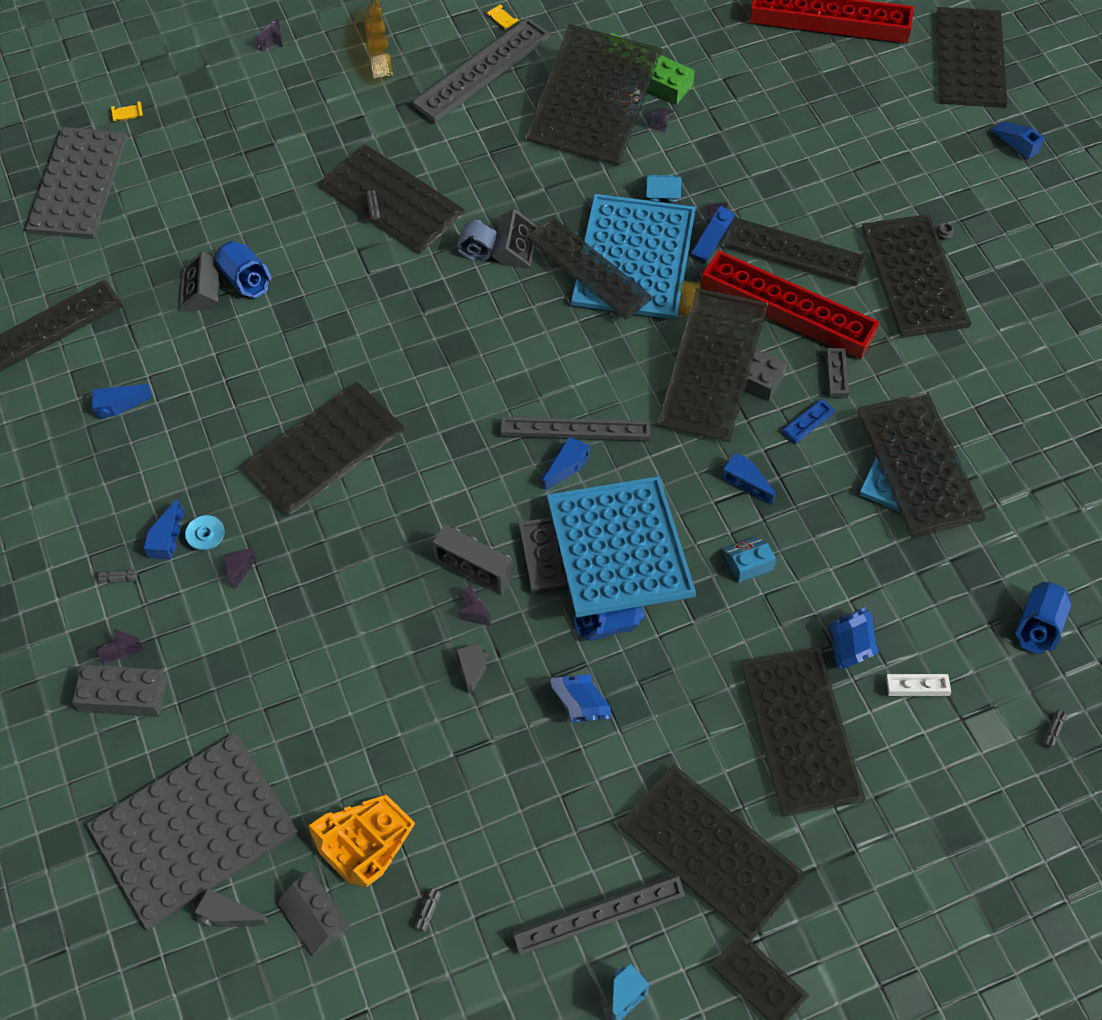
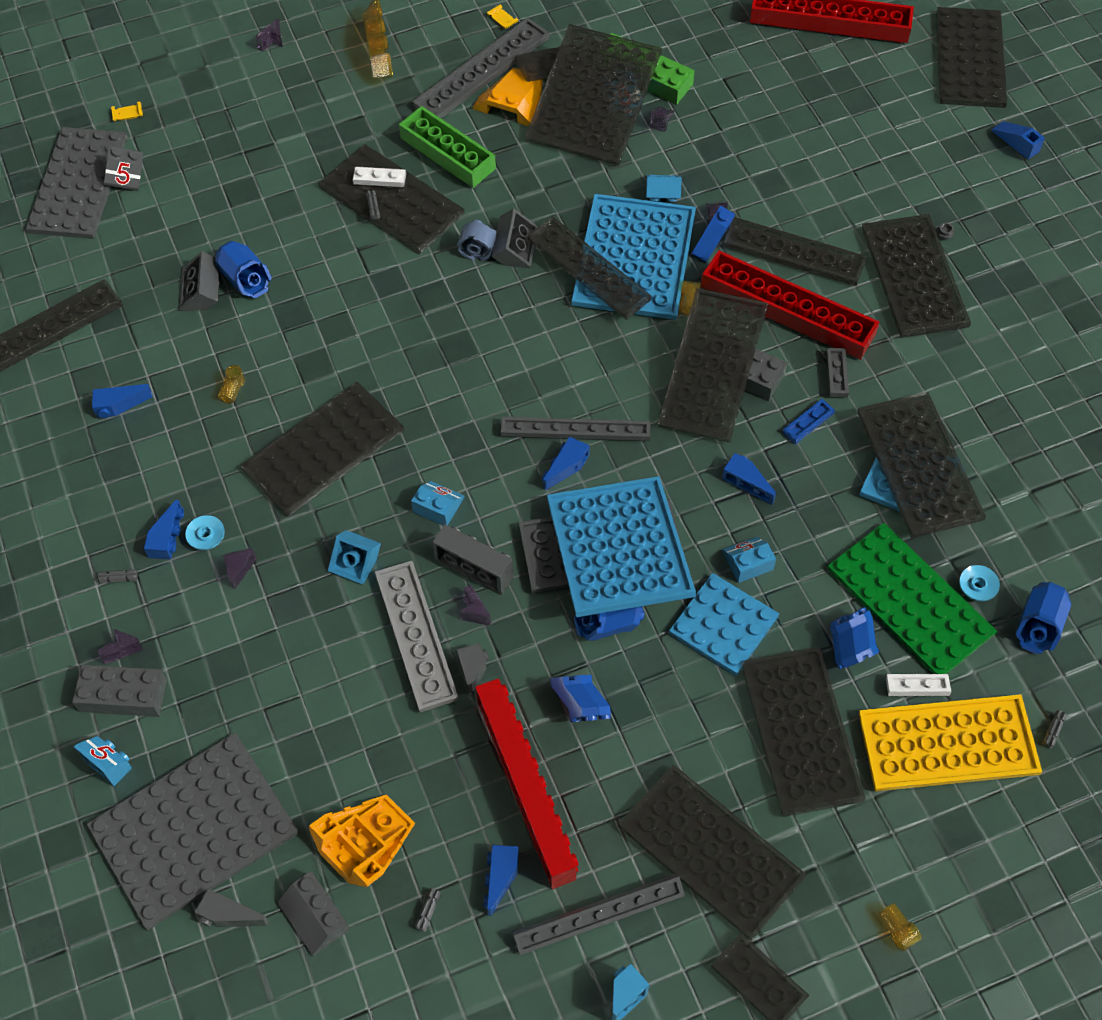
(104, 759): none -> dark azure slope
(123, 168): none -> dark grey slope
(231, 384): none -> clear yellow piece
(353, 556): none -> dark azure slope
(379, 176): none -> white plate
(416, 636): none -> light grey plate
(436, 502): none -> dark azure slope
(447, 146): none -> bright green brick
(502, 873): none -> blue slope
(513, 95): none -> light orange wedge
(527, 784): none -> red brick
(536, 64): none -> clear smoke plate
(724, 624): none -> dark azure plate
(903, 932): none -> clear yellow piece
(911, 600): none -> green plate
(949, 742): none -> yellow plate
(980, 576): none -> medium azure dish

